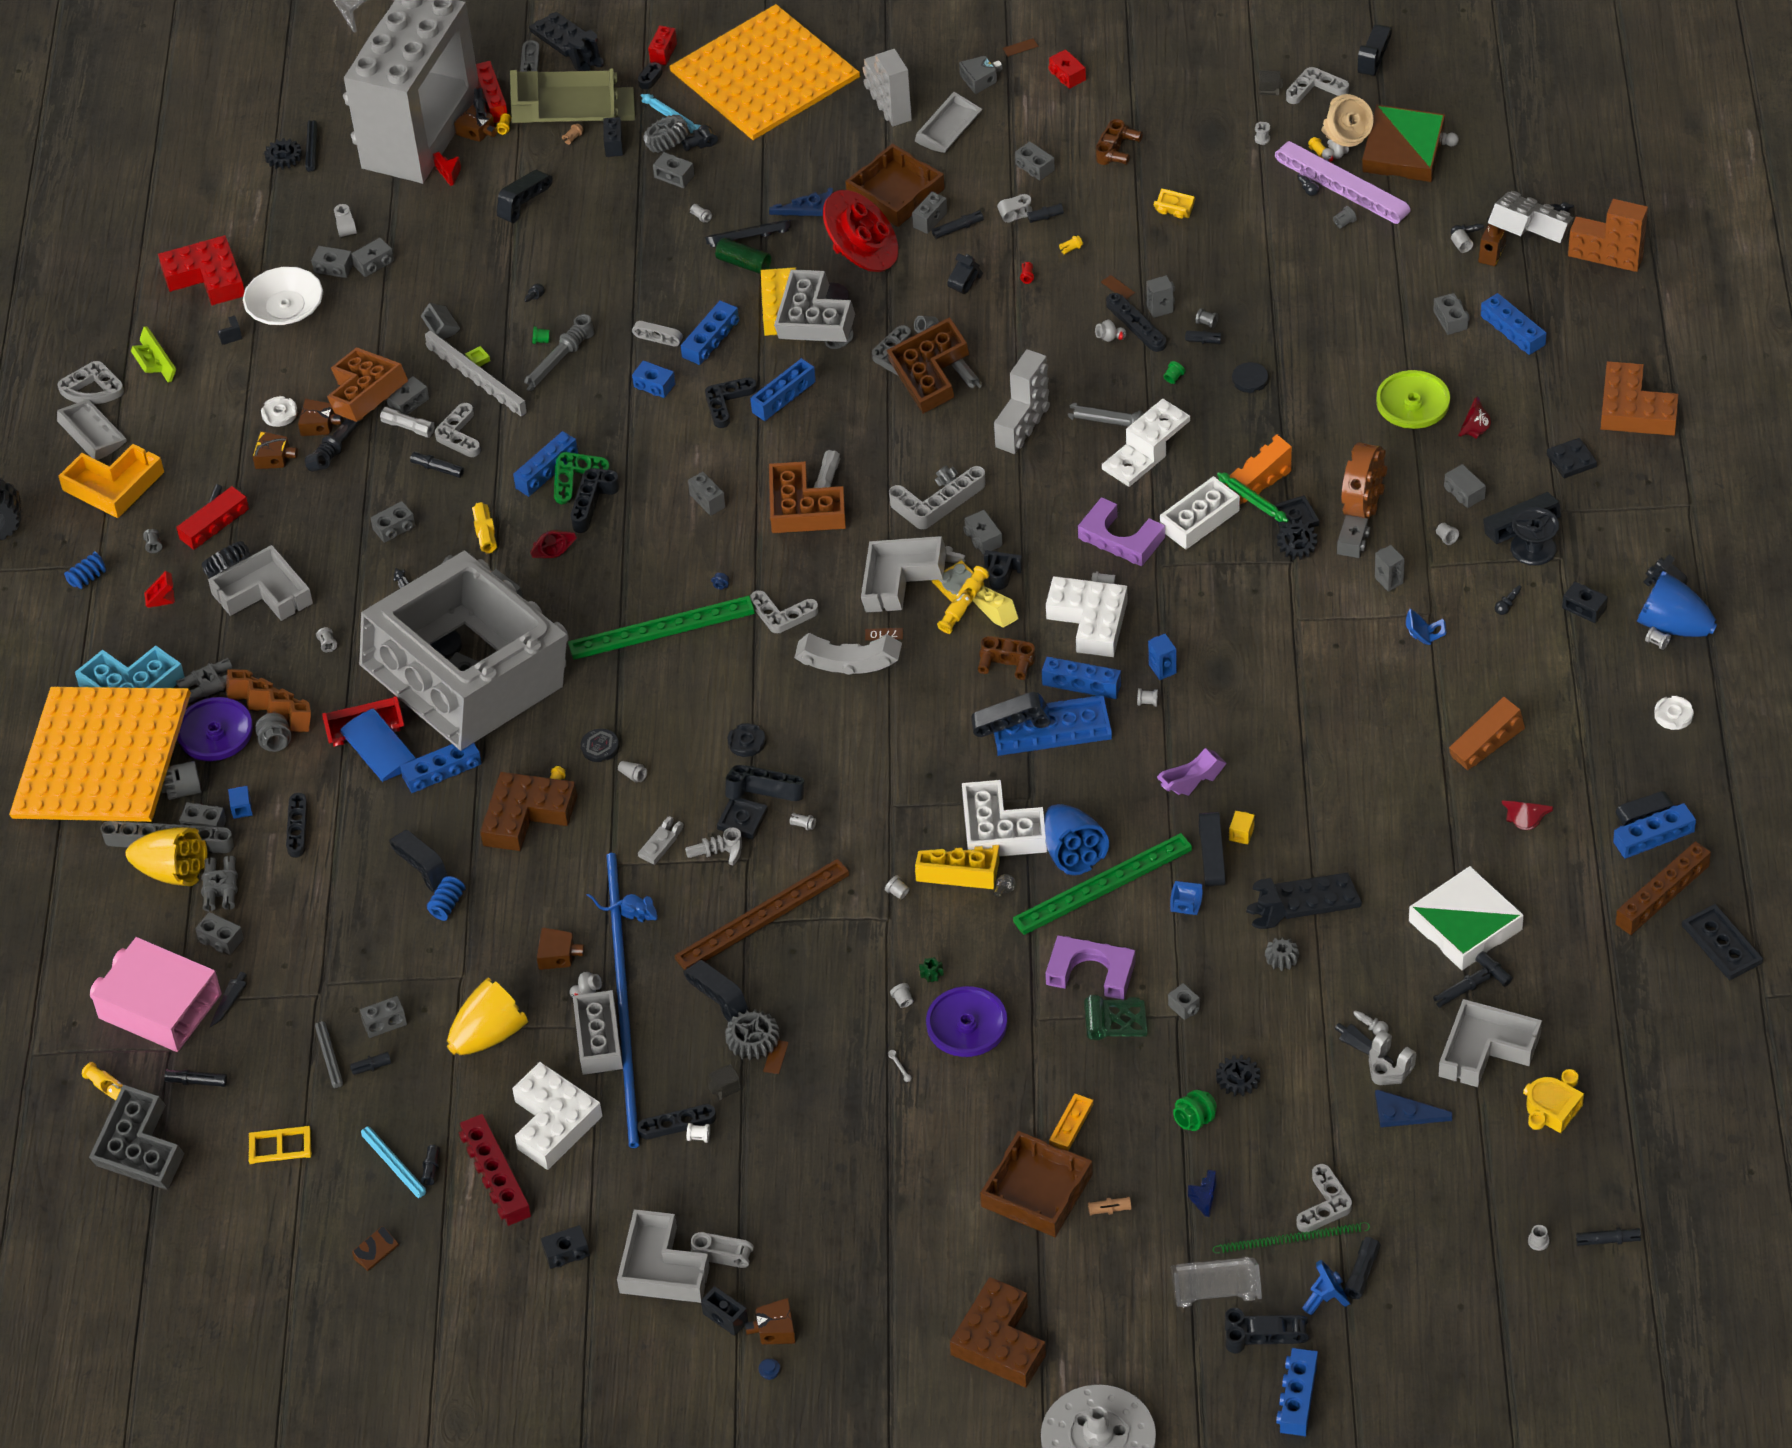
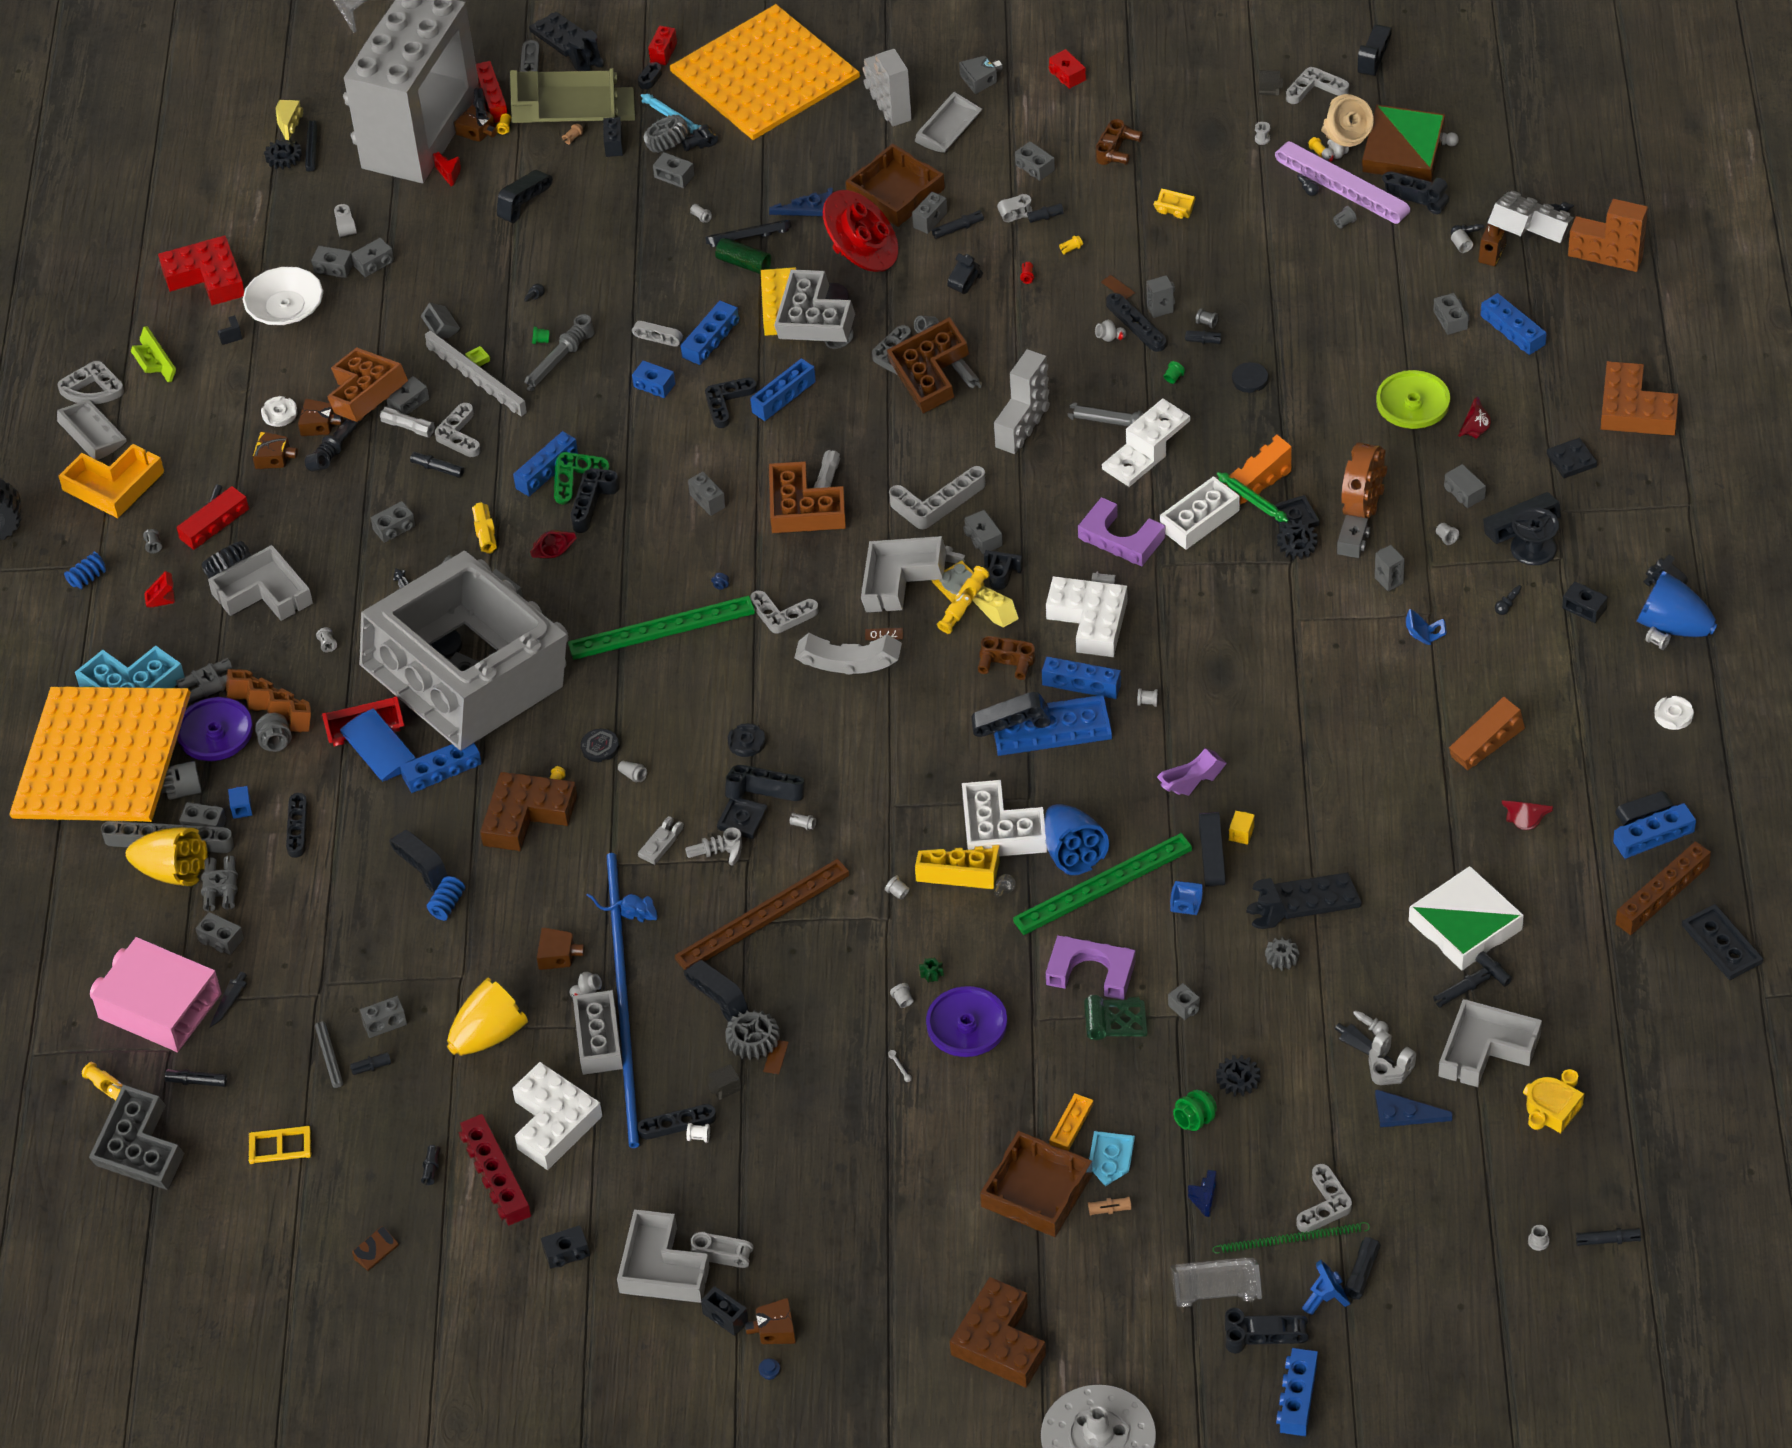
(288, 116): none -> light yellow slope
(393, 1162): medium azure axle -> none
(945, 475): dark grey gear -> none
(1020, 47): reddish brown sticker -> none
(1111, 1155): none -> medium azure tile
(1162, 656): blue brick -> none
(1417, 190): none -> black piece

